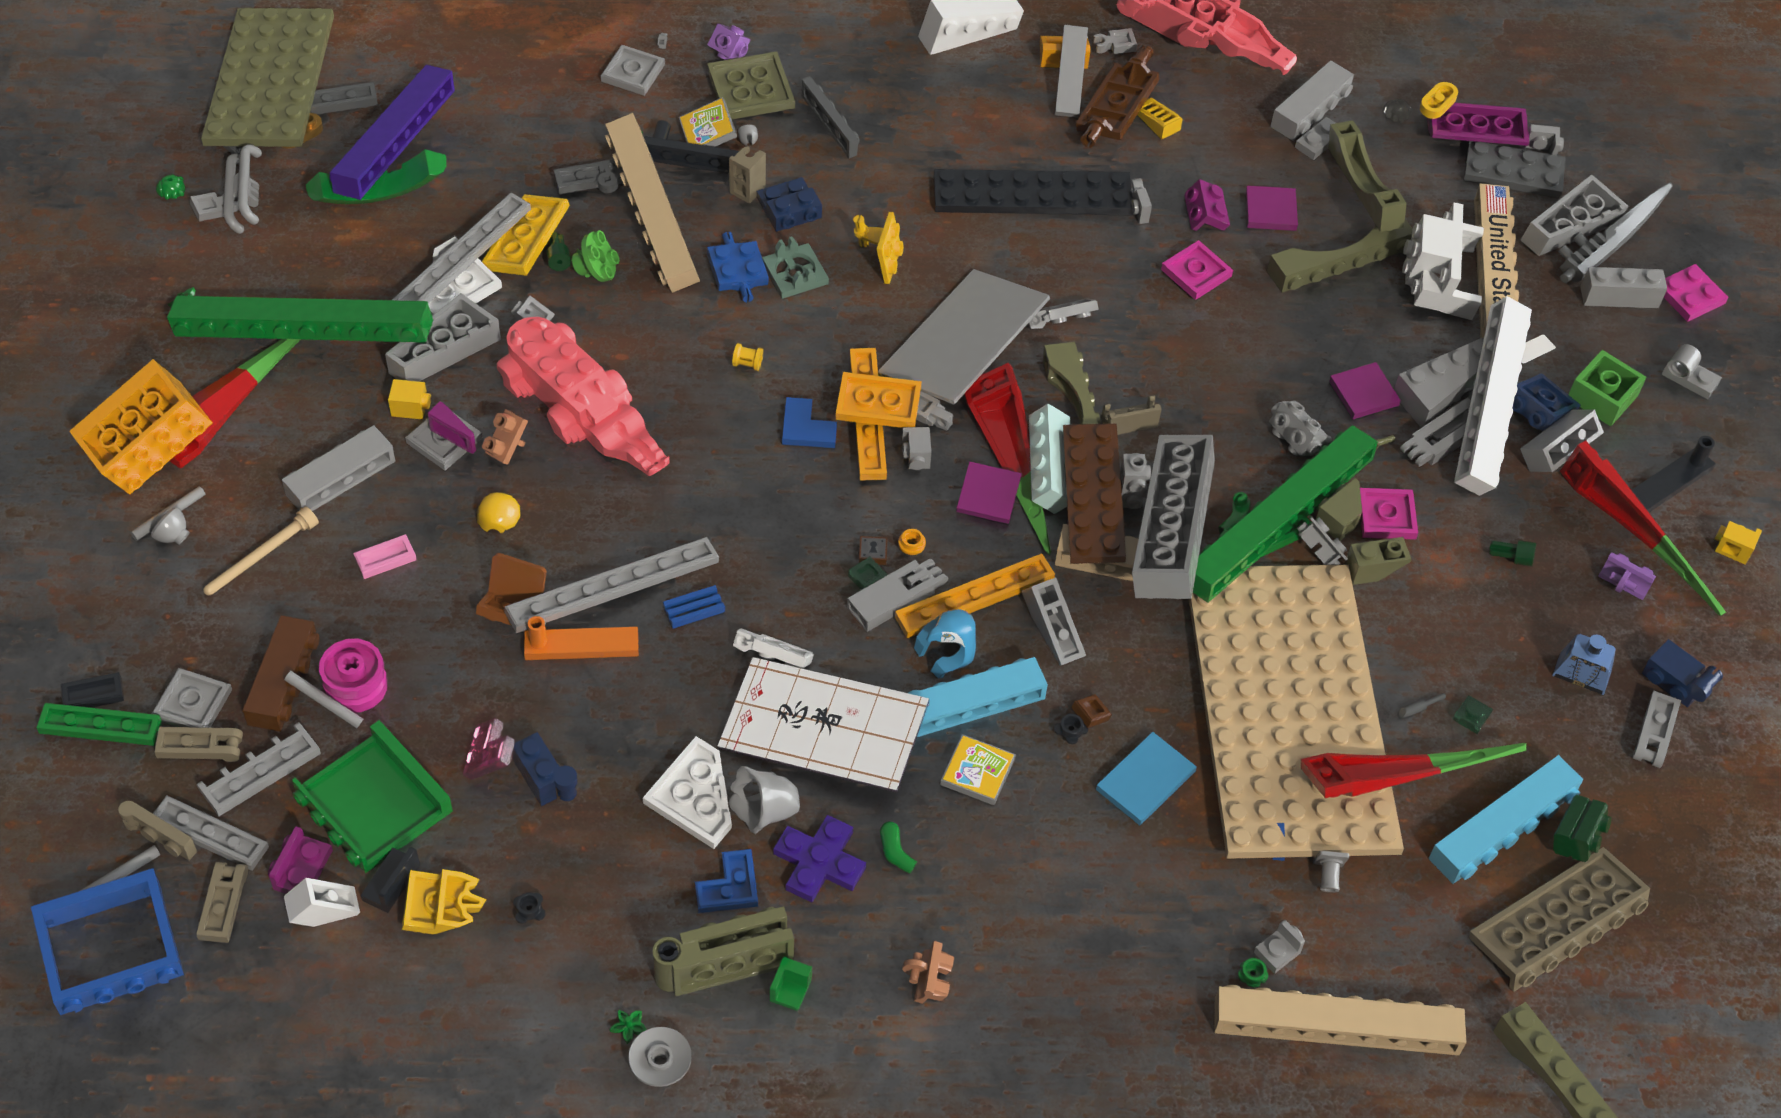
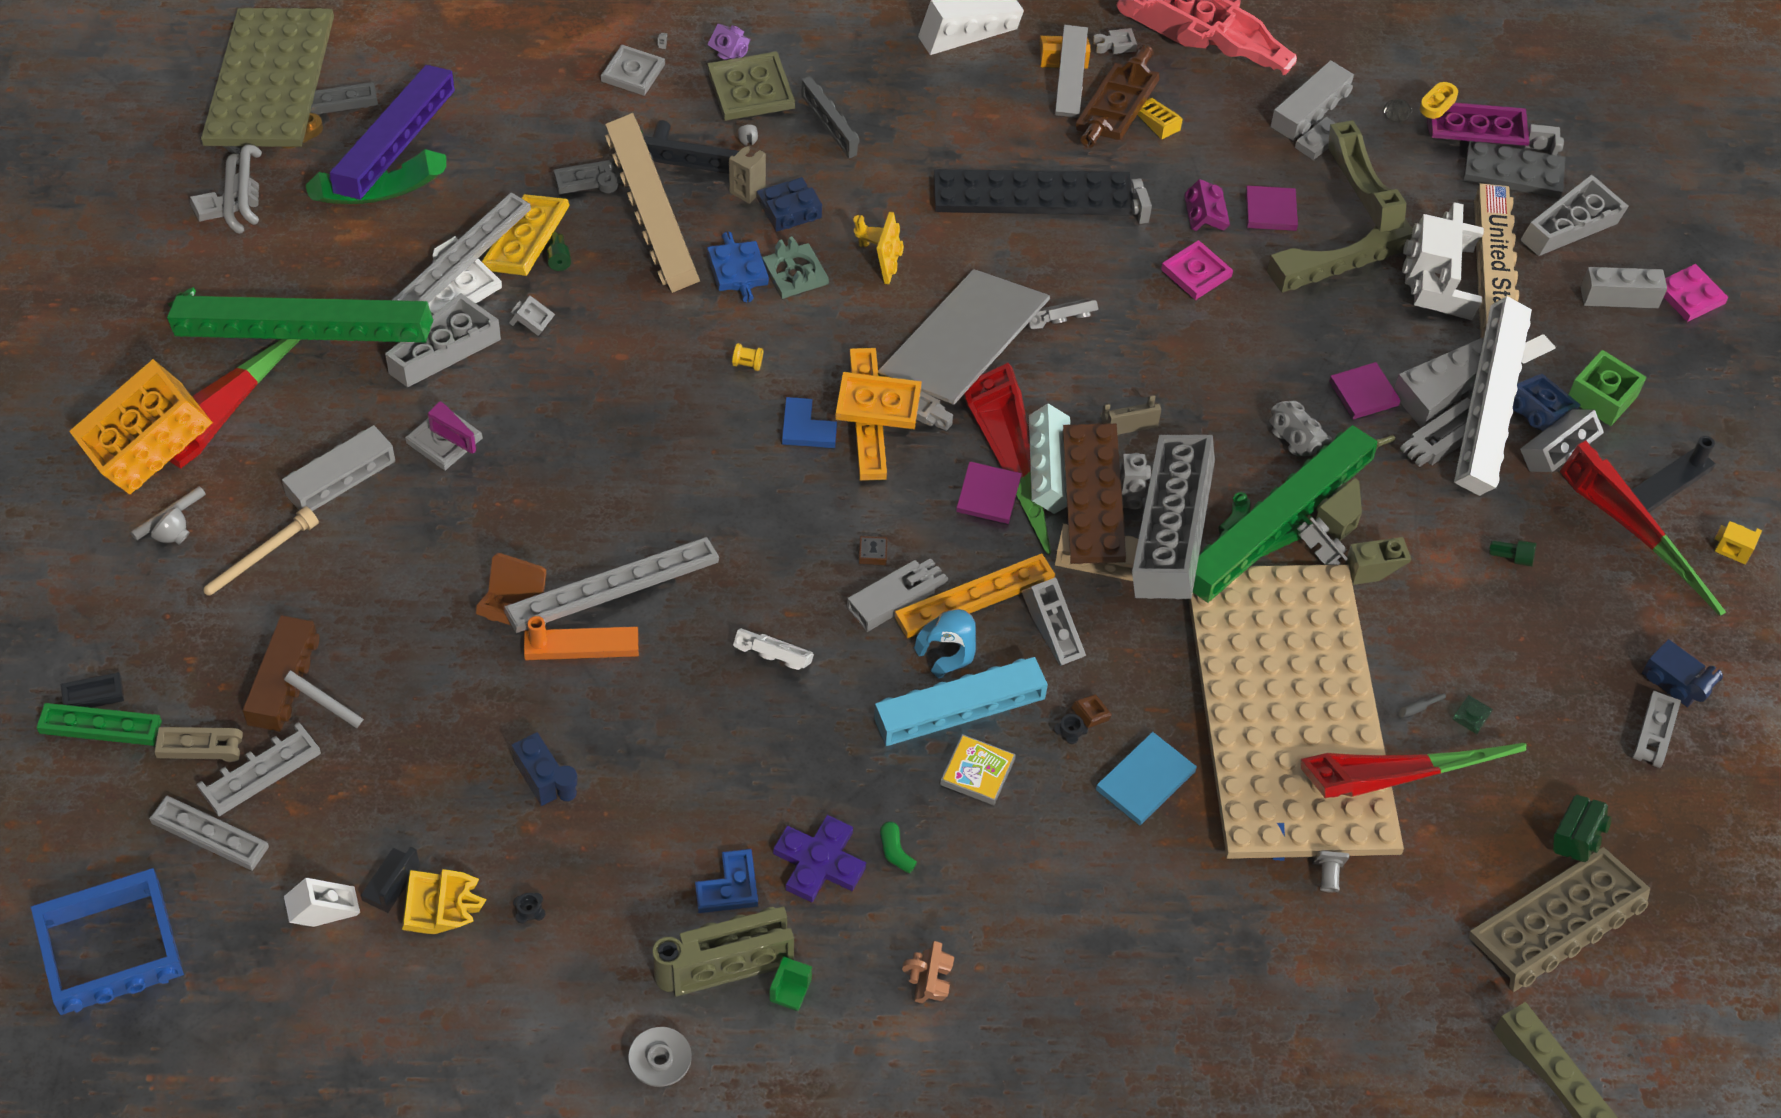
(128, 867): light grey piece -> none
(156, 829): dark tan plate -> none
(171, 187): green animal -> none
(192, 700): light grey tile -> none
(222, 902): dark tan plate -> none
(299, 860): magenta bracket -> none
(353, 674): dark pink wheel -> none
(373, 799): green panel -> none
(384, 556): bright pink tile -> none
(408, 399): yellow brick -> none
(488, 750): clear pink plate -> none
(498, 512): yellow hair -> none
(506, 436): nougat hips -> none
(578, 392): coral animal -> none
(595, 257): bright green plate -> none
(629, 1025): green plant -> none
(692, 603): blue tile -> none
(694, 794): white plate -> none
(708, 124): tile -> none
(774, 803): light grey piece -> none
(824, 724): white piece -> none
(866, 573): clear green plate -> none
(911, 536): light orange plate -> none
(917, 447): light grey brick -> none
(1064, 371): olive arch -> none
(1257, 966): green plate -> none
(1280, 947): light grey bracket -> none
(1340, 1020): tan brick -> none
(1388, 513): dark pink plate -> none
(1505, 820): medium azure brick -> none
(1586, 662): medium blue torso -> none
(1601, 247): piece -> none
(1627, 576): medium lavender hips -> none
(1684, 370): light grey plate -> none

